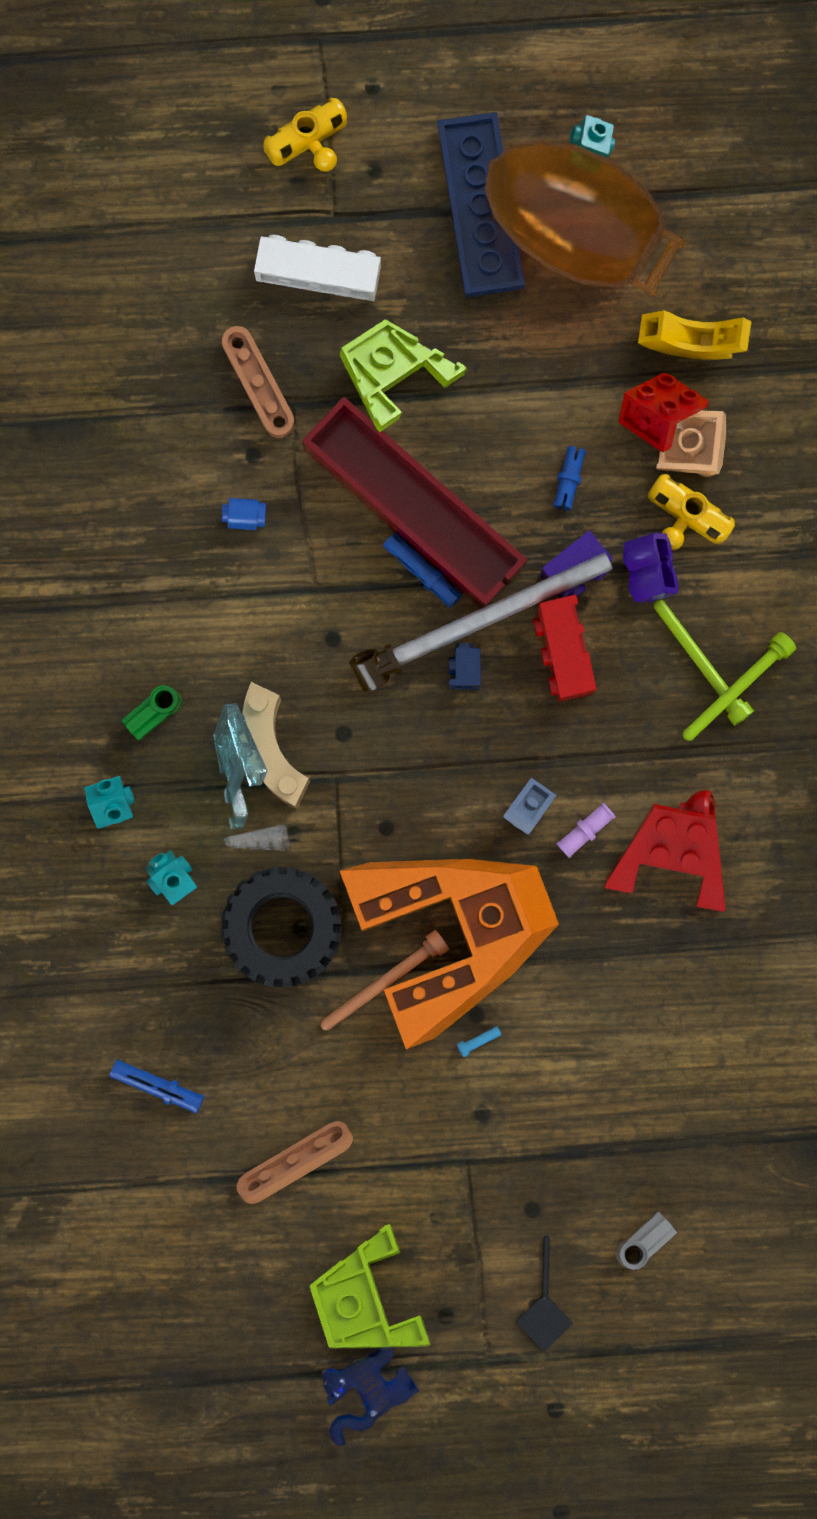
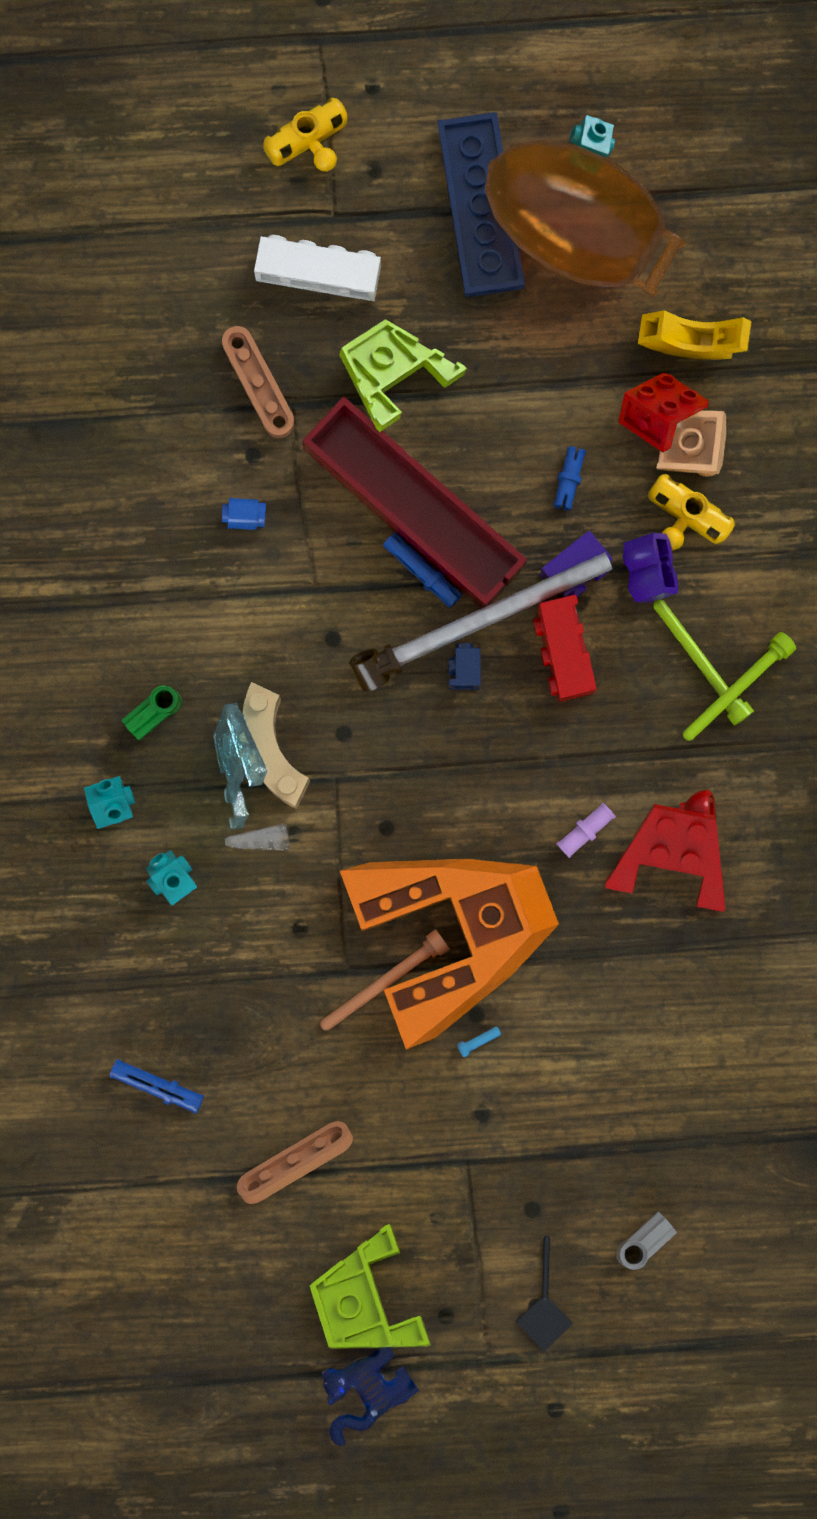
(239, 917): black tyre -> none
(529, 806): sand blue slope -> none

